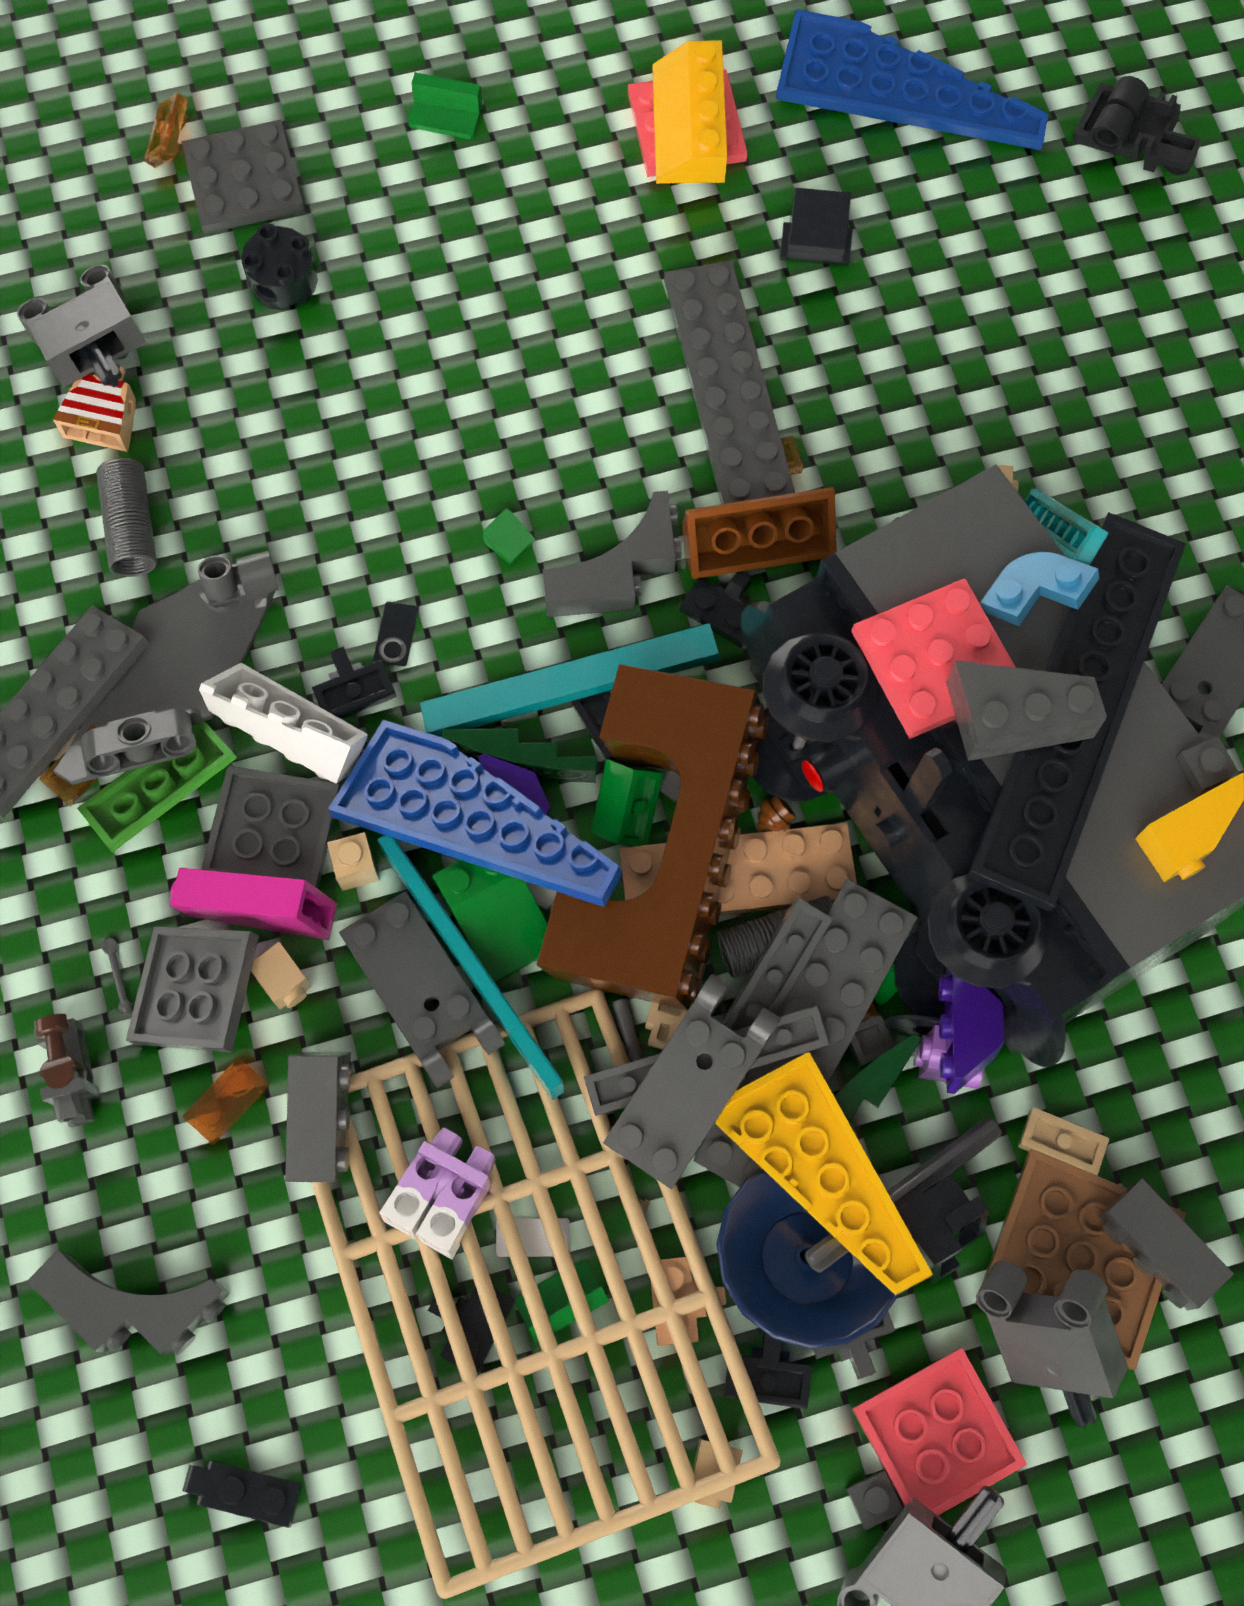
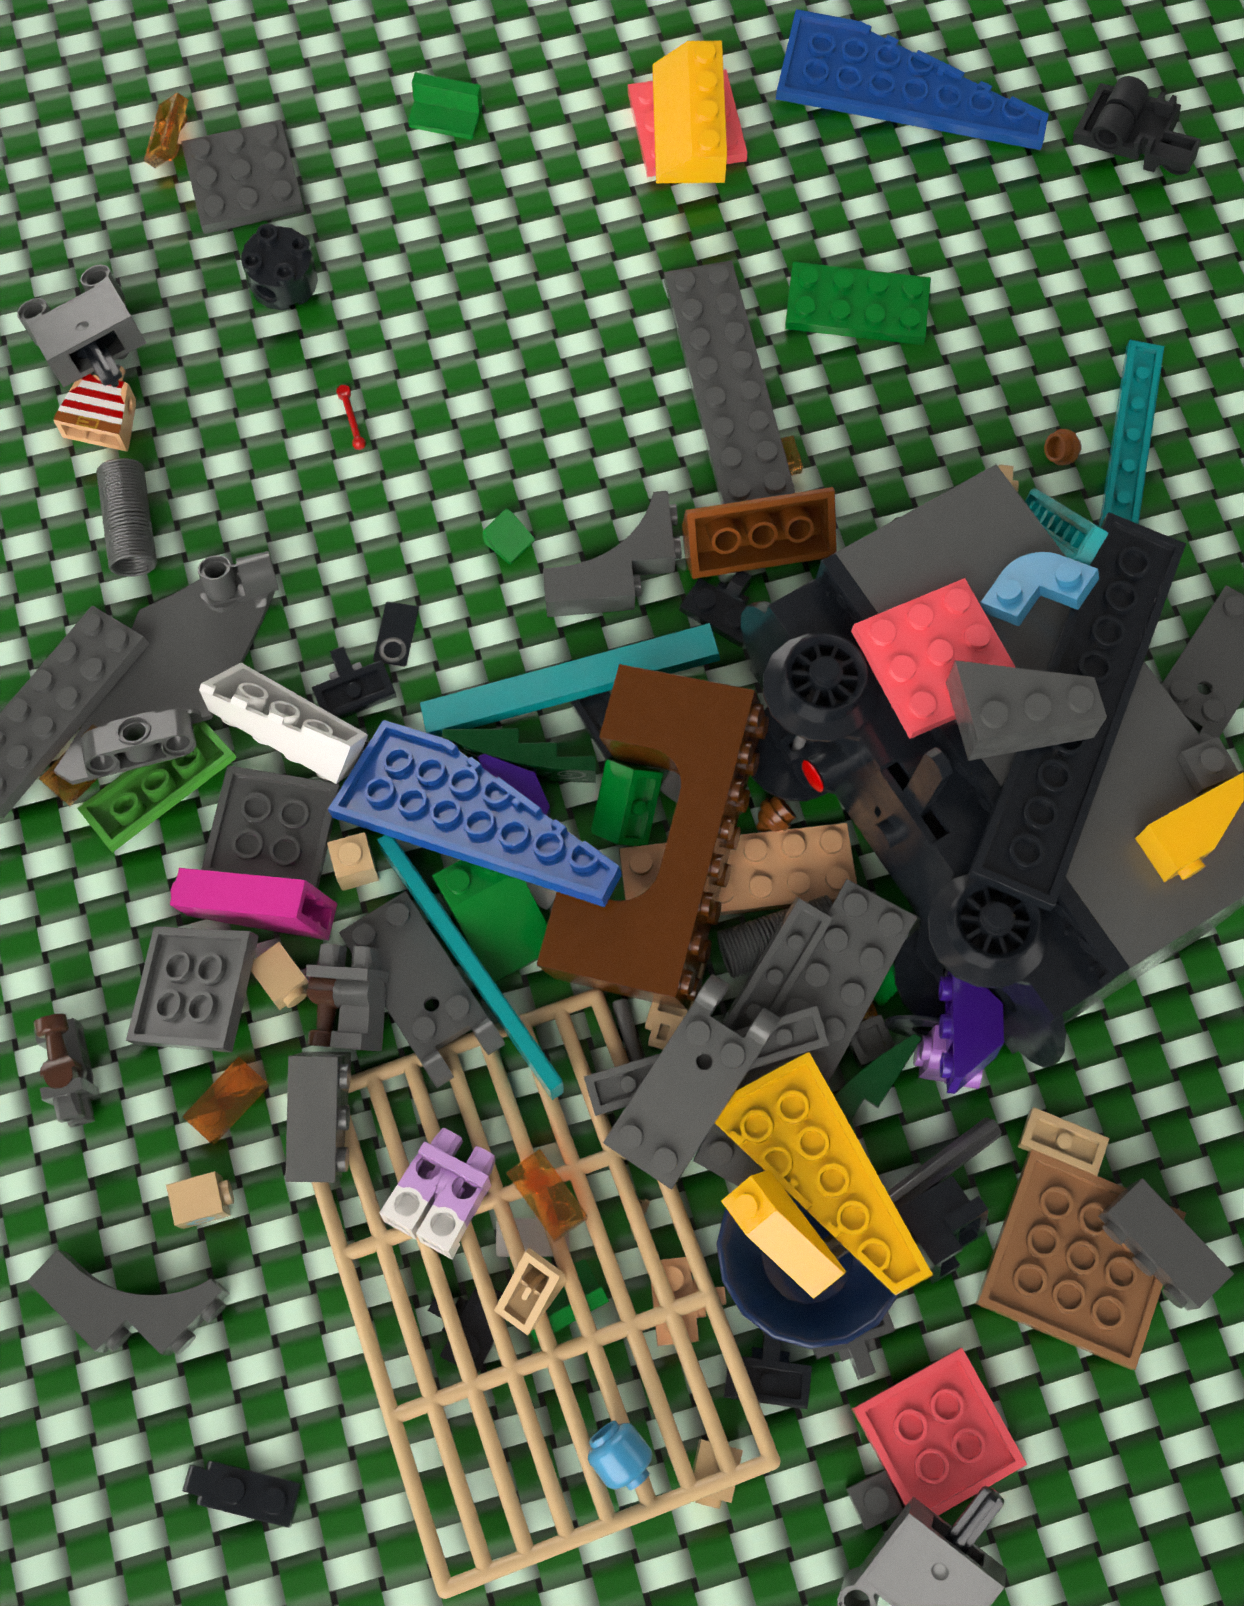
(110, 947): dark grey hinge -> none
(200, 1200): none -> tan brick
(344, 394): none -> red hinge
(353, 990): none -> dark grey hips
(530, 1291): none -> tan slope
(547, 1195): none -> clear orange plate
(620, 1456): none -> dark azure head
(783, 1232): none -> yellow slope
(818, 228): black plate -> none
(858, 303): none -> green plate
(1054, 1339): dark grey piece -> none
(1062, 447): none -> dark orange plate
(1132, 431): none -> teal tile

